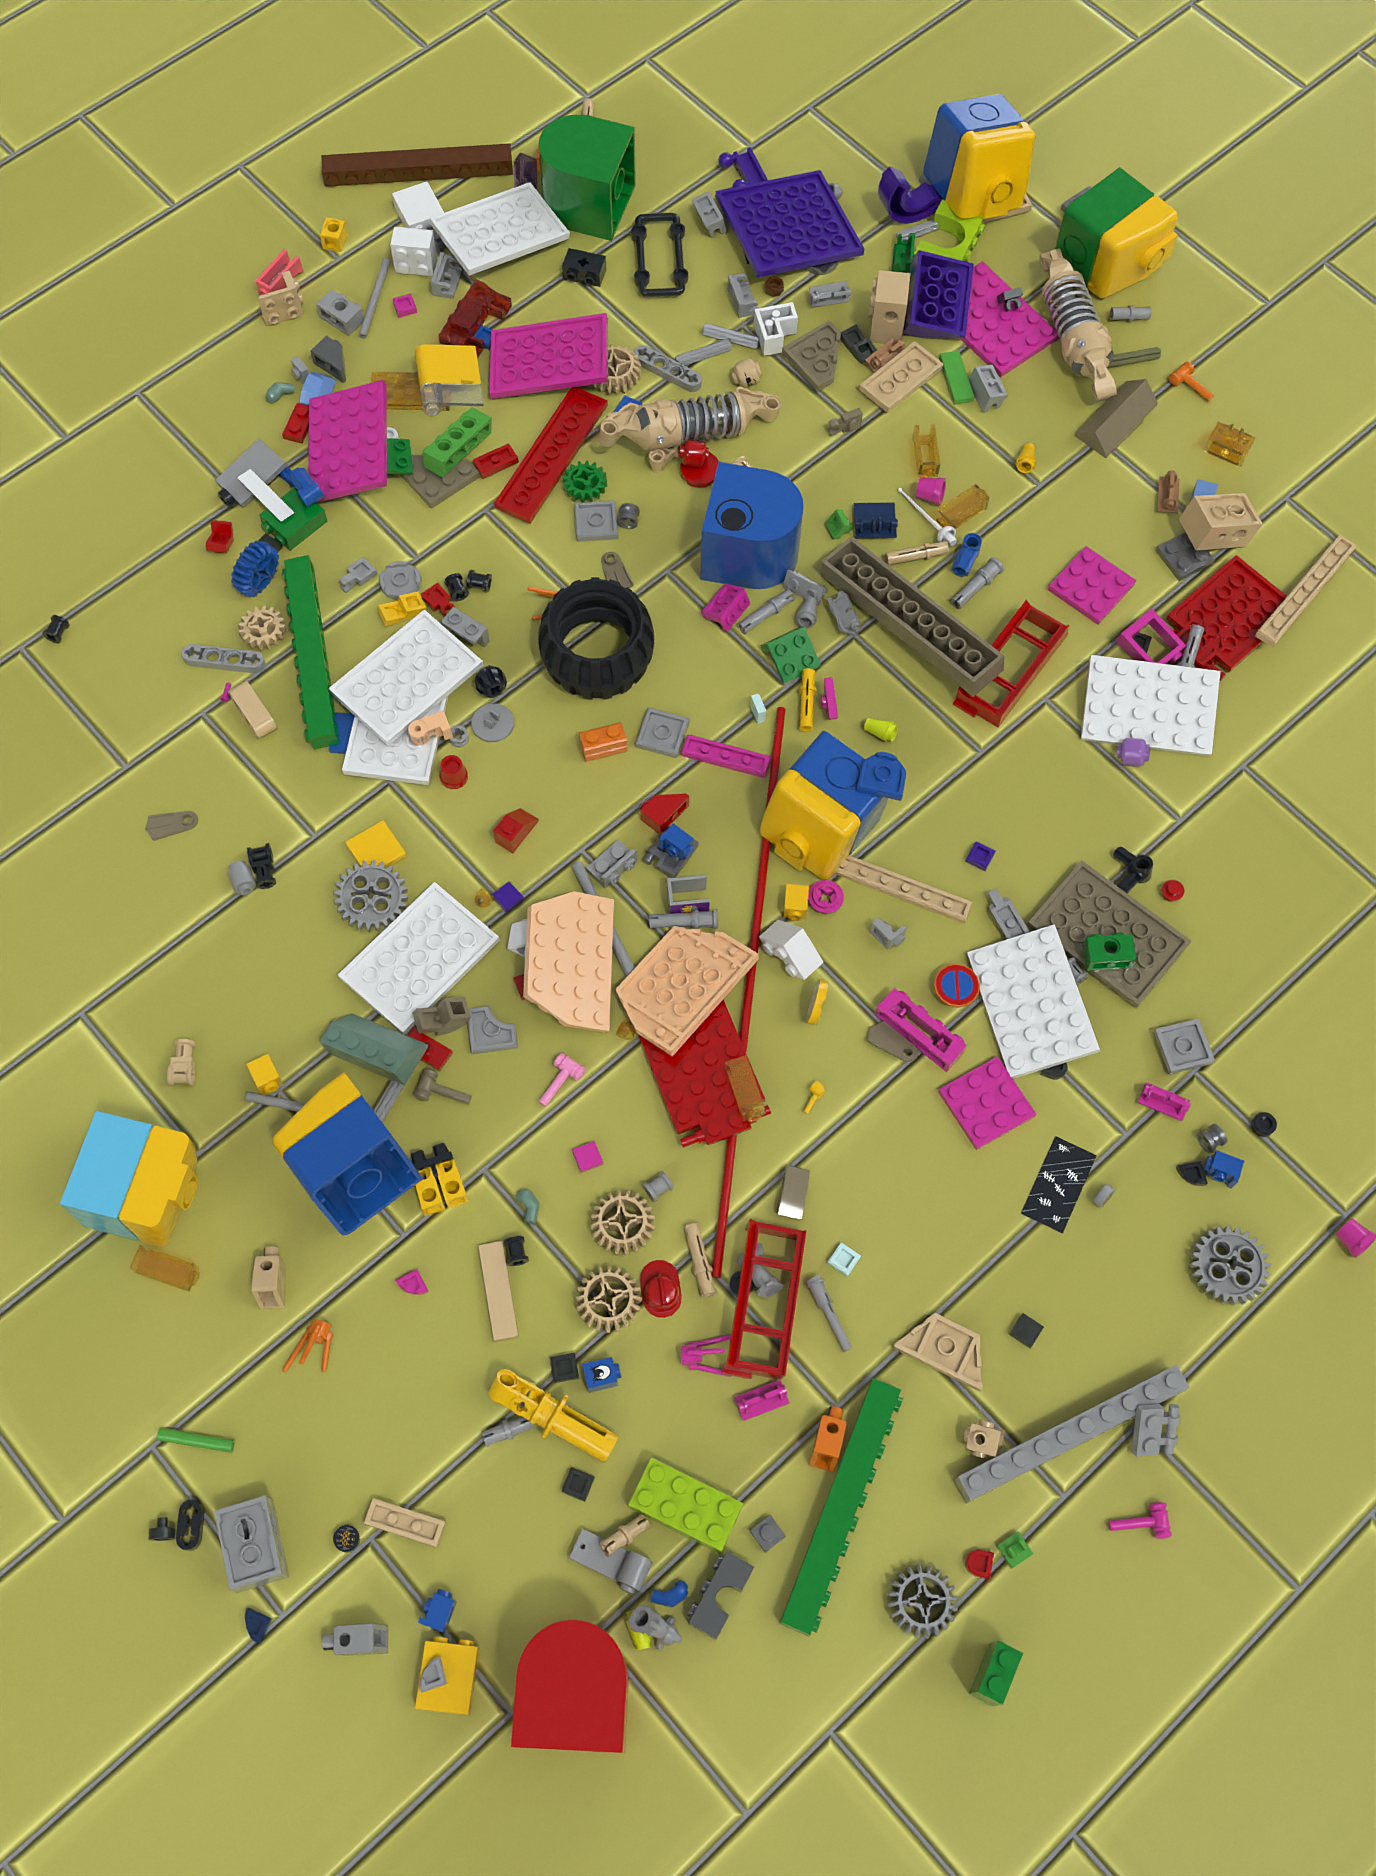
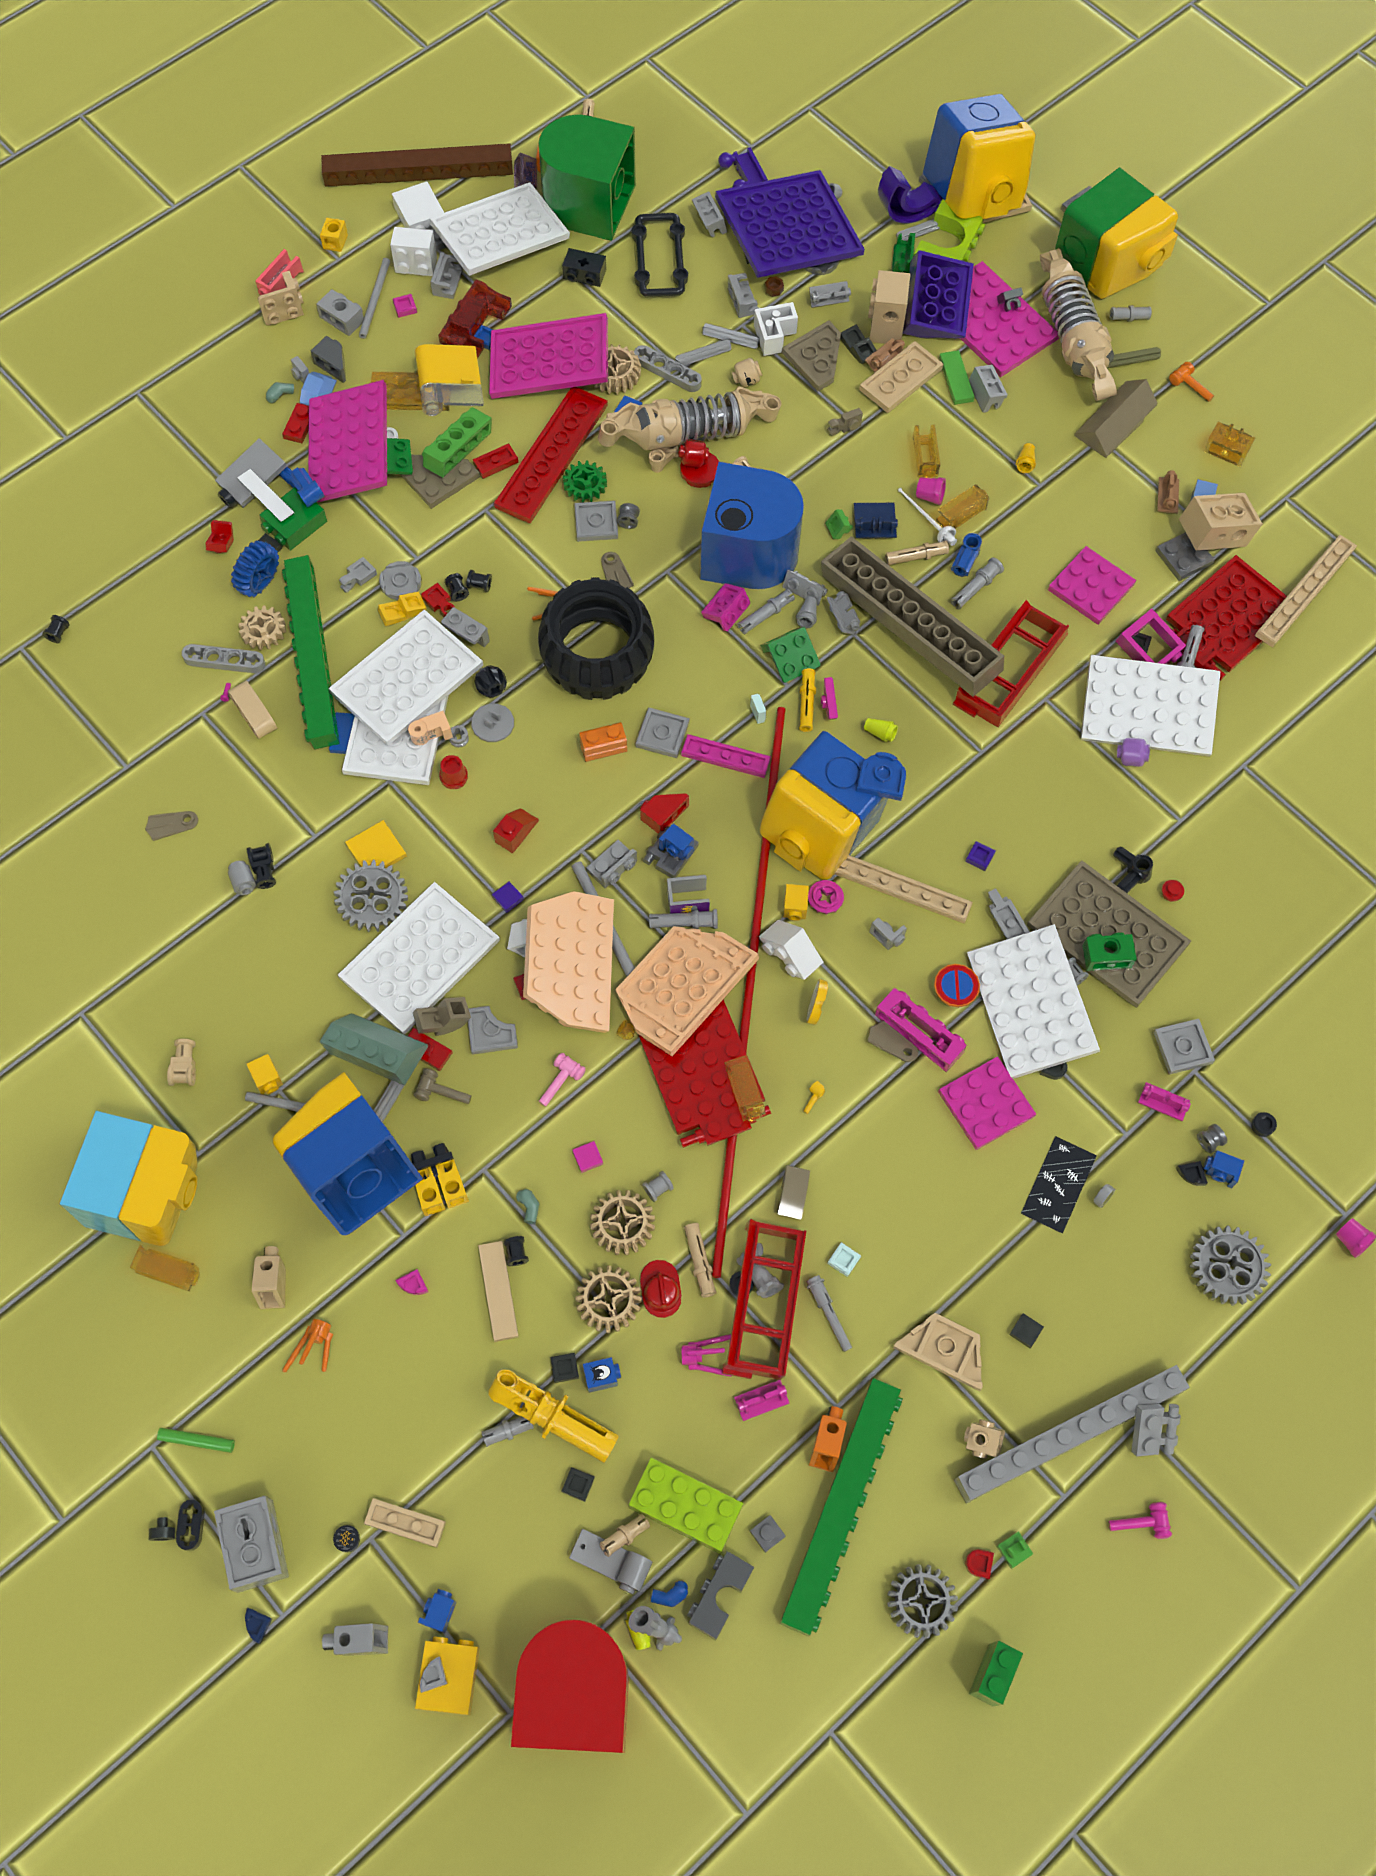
(483, 898): clear yellow hinge -> none

